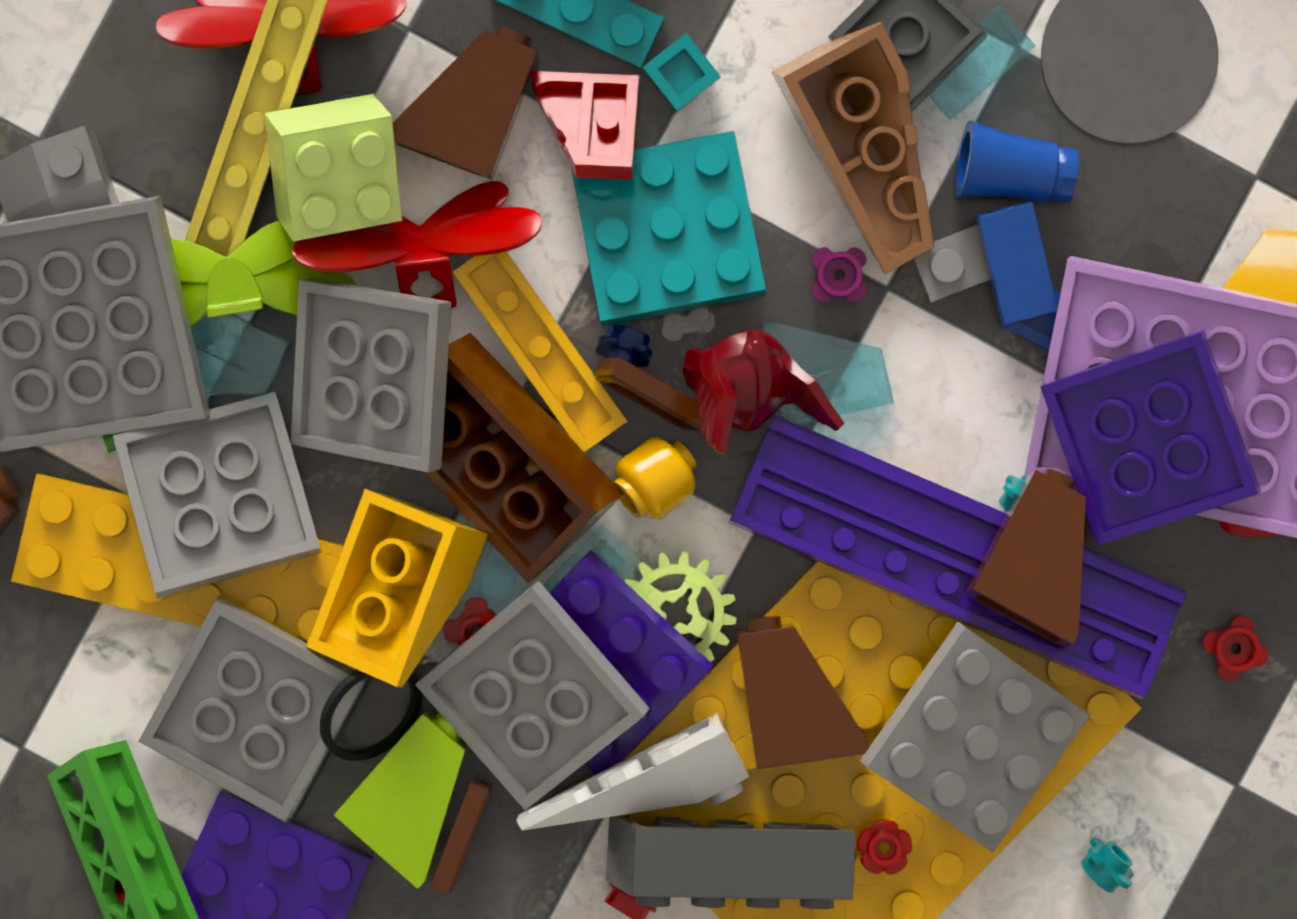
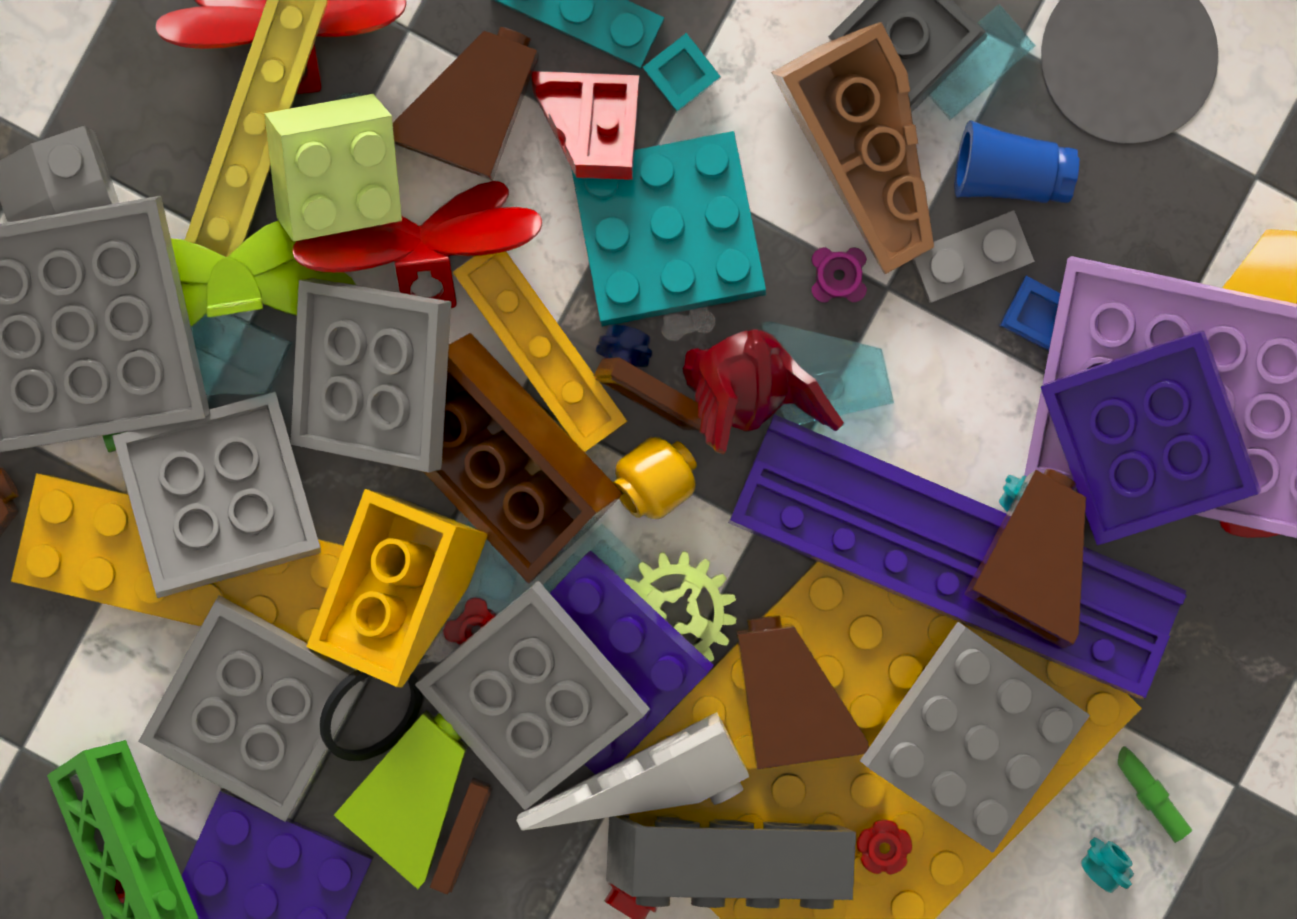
(1016, 262): blue tile -> none
(1153, 795): none -> bright green piece
(1250, 652): red plate -> none

